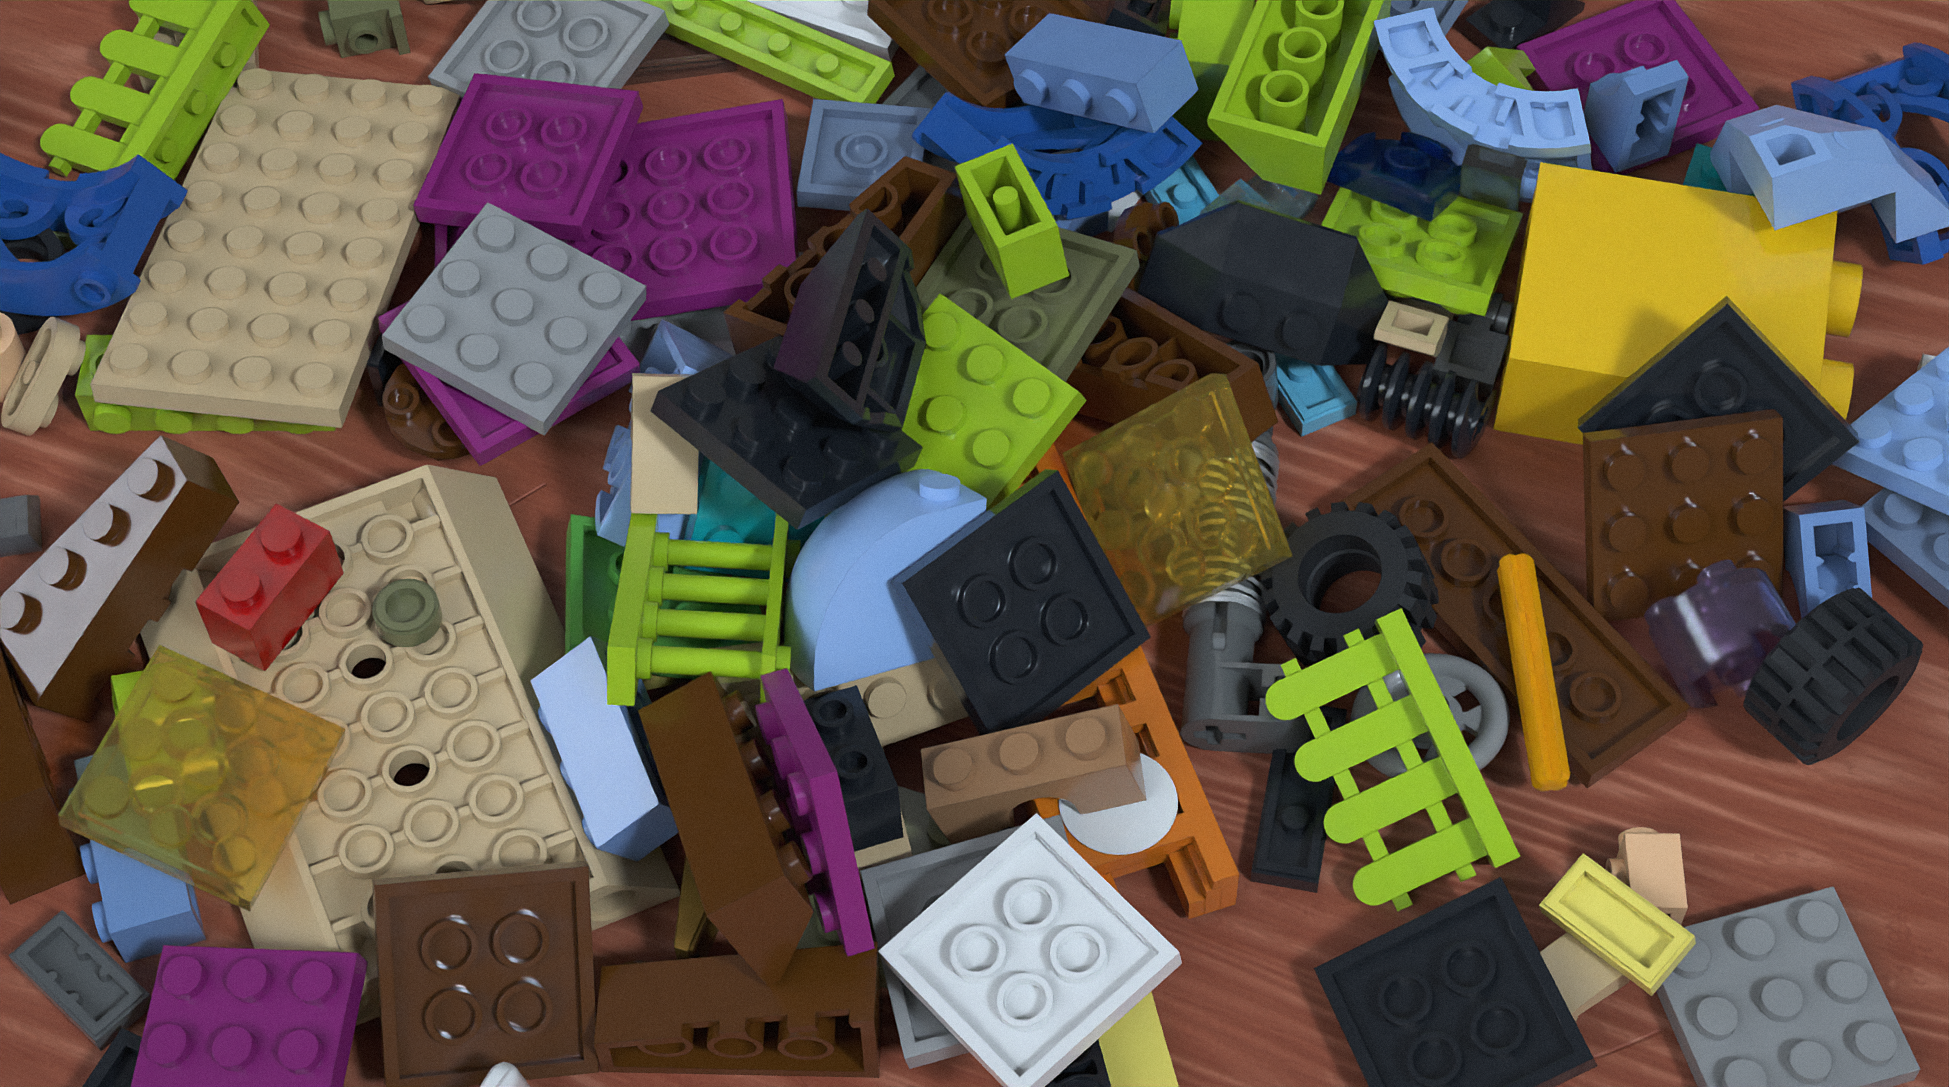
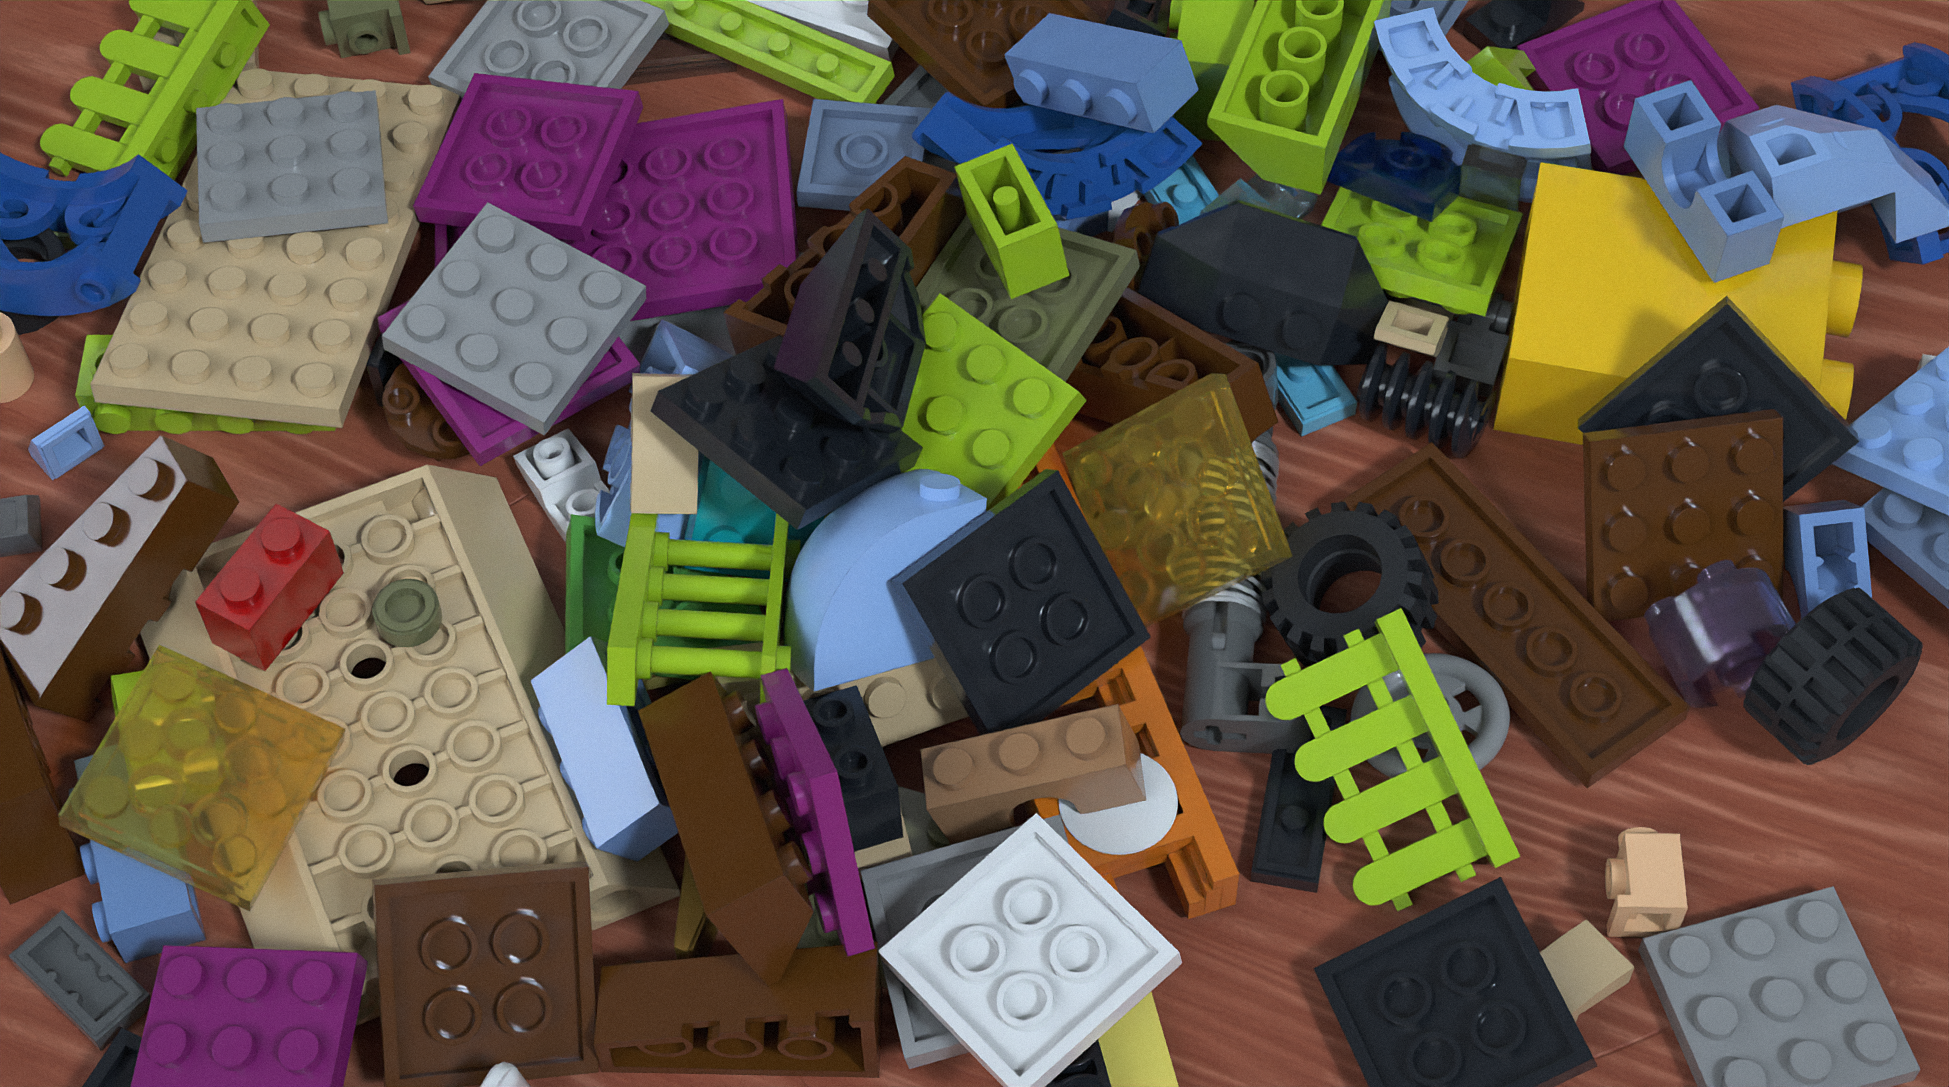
(33, 393): tan plate -> none
(66, 443): none -> light blue slope
(290, 166): none -> light grey plate
(561, 478): none -> white slope
(1533, 673): light orange axle -> none
(1617, 924): light yellow tile -> none
(1635, 113): medium blue arch -> none
(1723, 220): none -> medium blue arch

